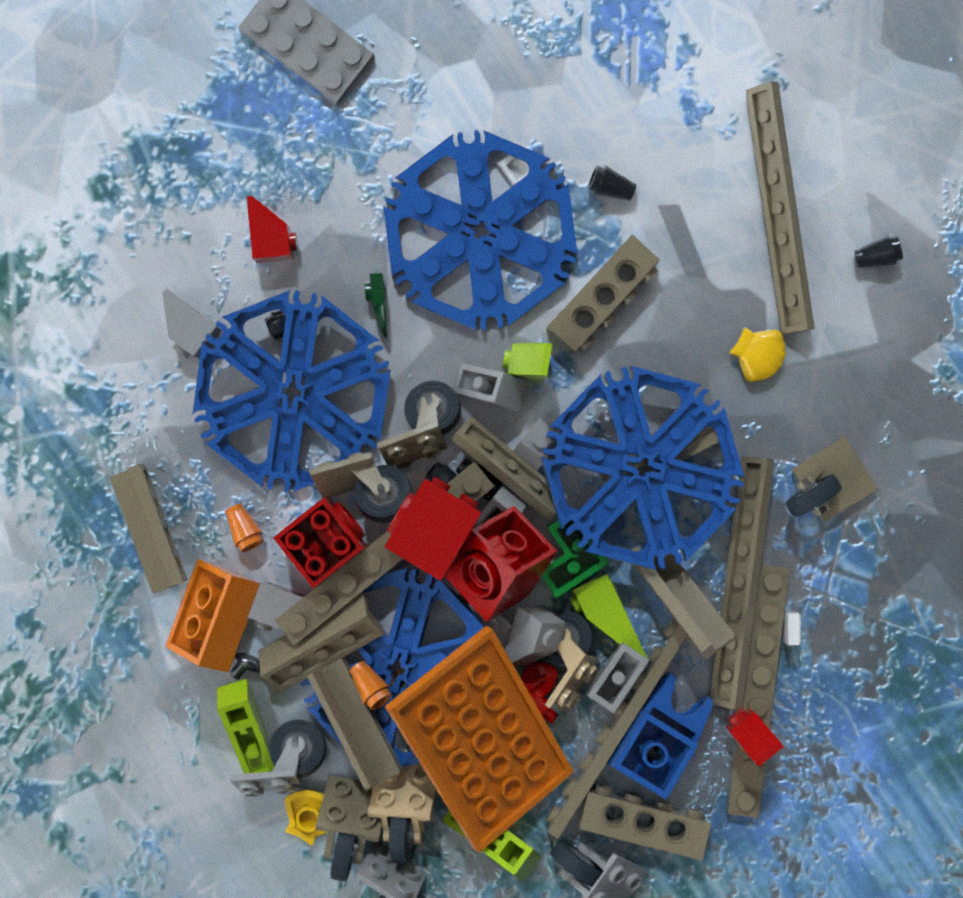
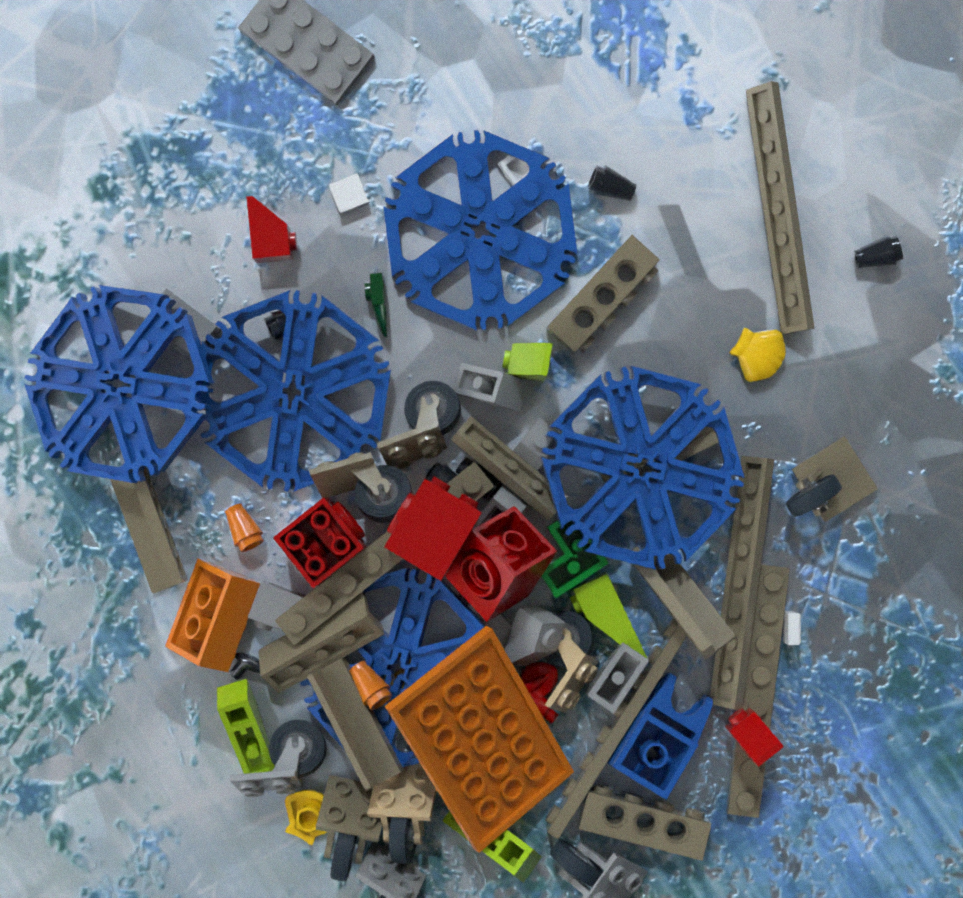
(122, 361): none -> blue plate
(348, 194): none -> white tile

